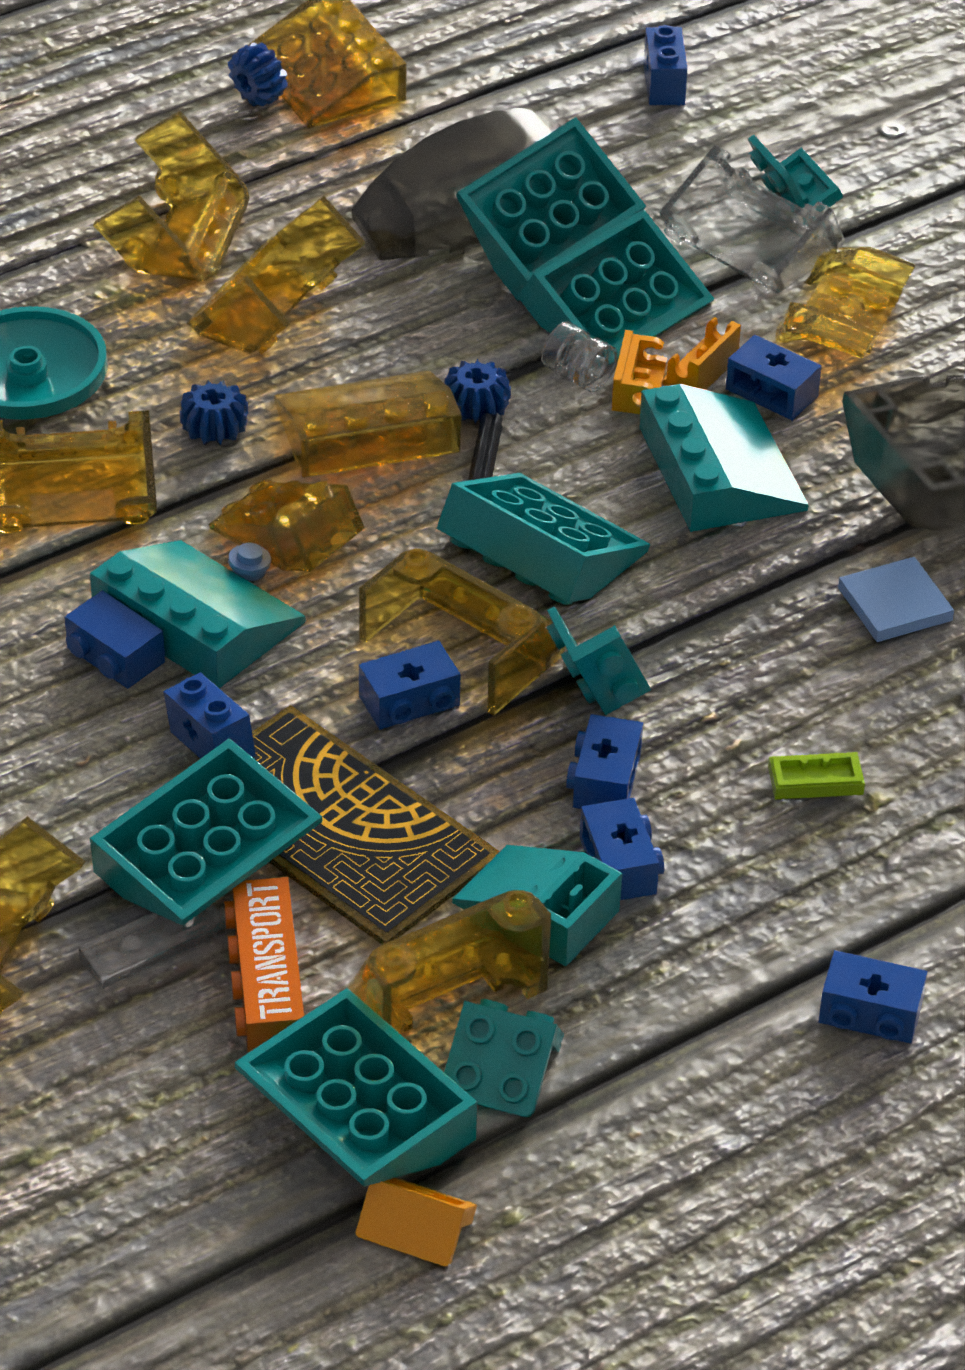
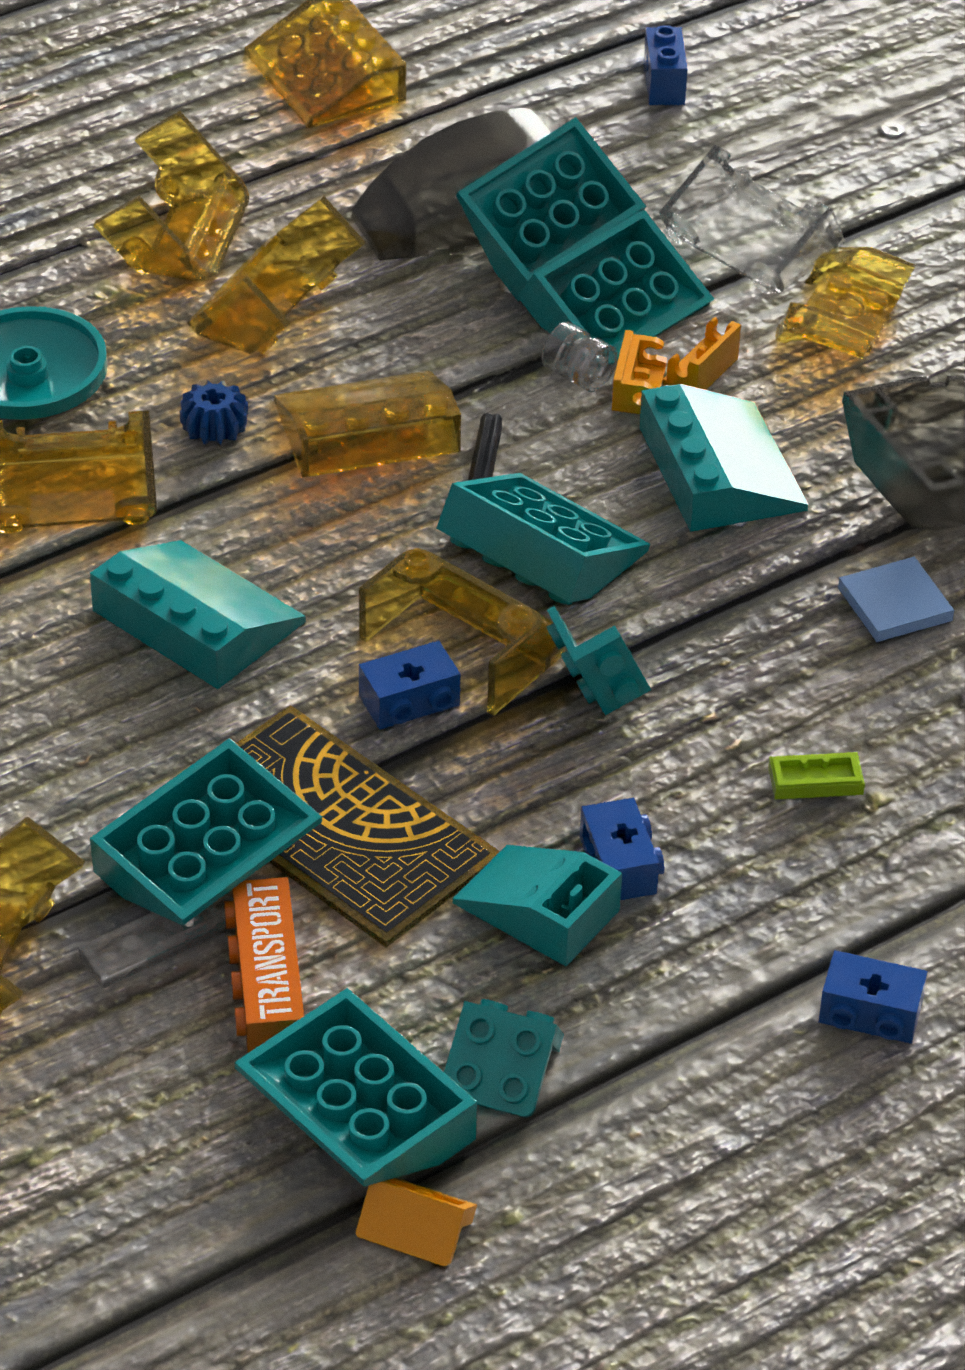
(114, 639): blue brick -> none
(206, 716): blue brick -> none
(249, 561): medium blue plate -> none
(257, 74): blue gear -> none
(292, 521): clear yellow slope -> none
(479, 389): blue gear -> none
(496, 940): clear yellow windscreen -> none
(606, 762): blue brick -> none
(773, 377): blue brick -> none
(795, 178): teal bracket -> none

